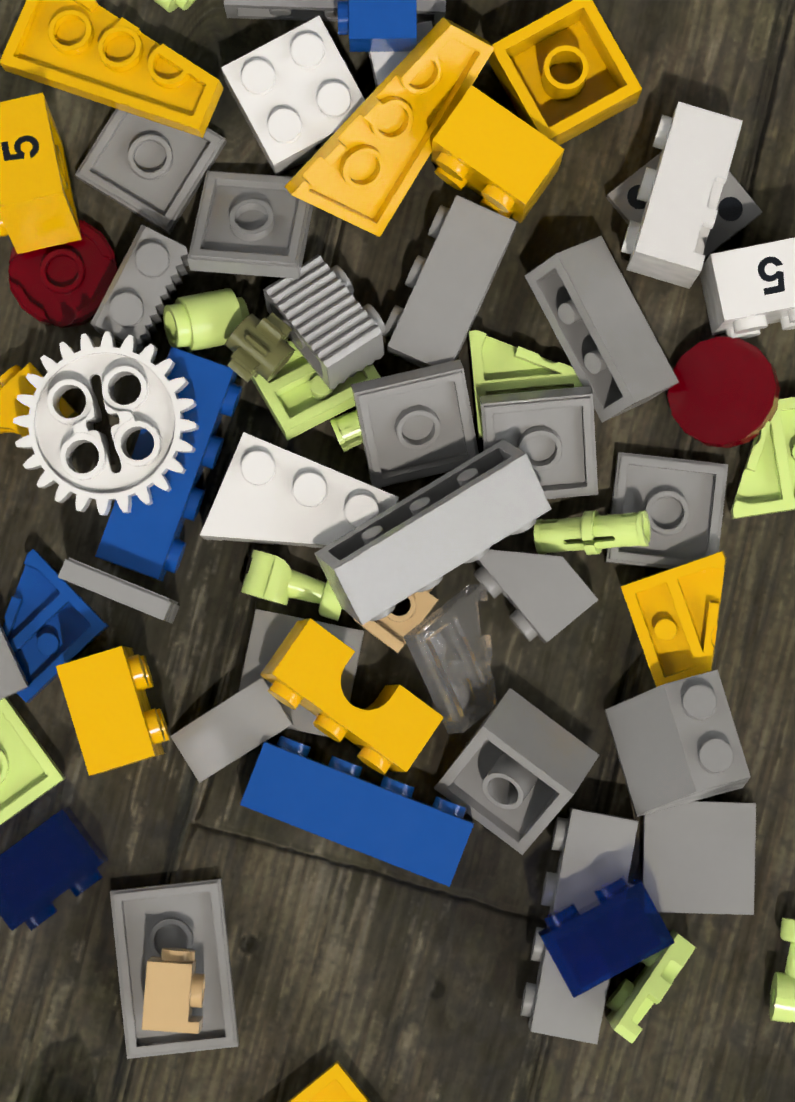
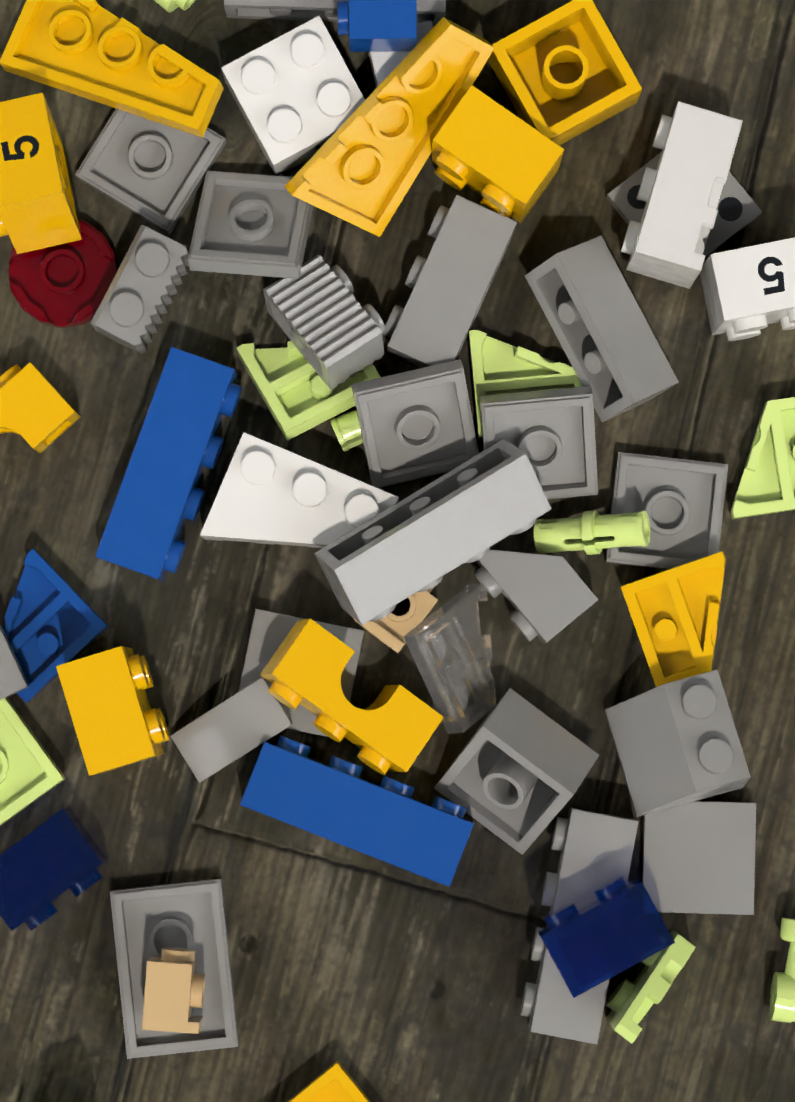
(57, 437): white gear -> none
(119, 590): light grey tile -> none
(203, 319): yellowish green brick -> none
(259, 347): olive gear -> none
(276, 582): yellowish green leg -> none
(724, 392): dark red tile -> none

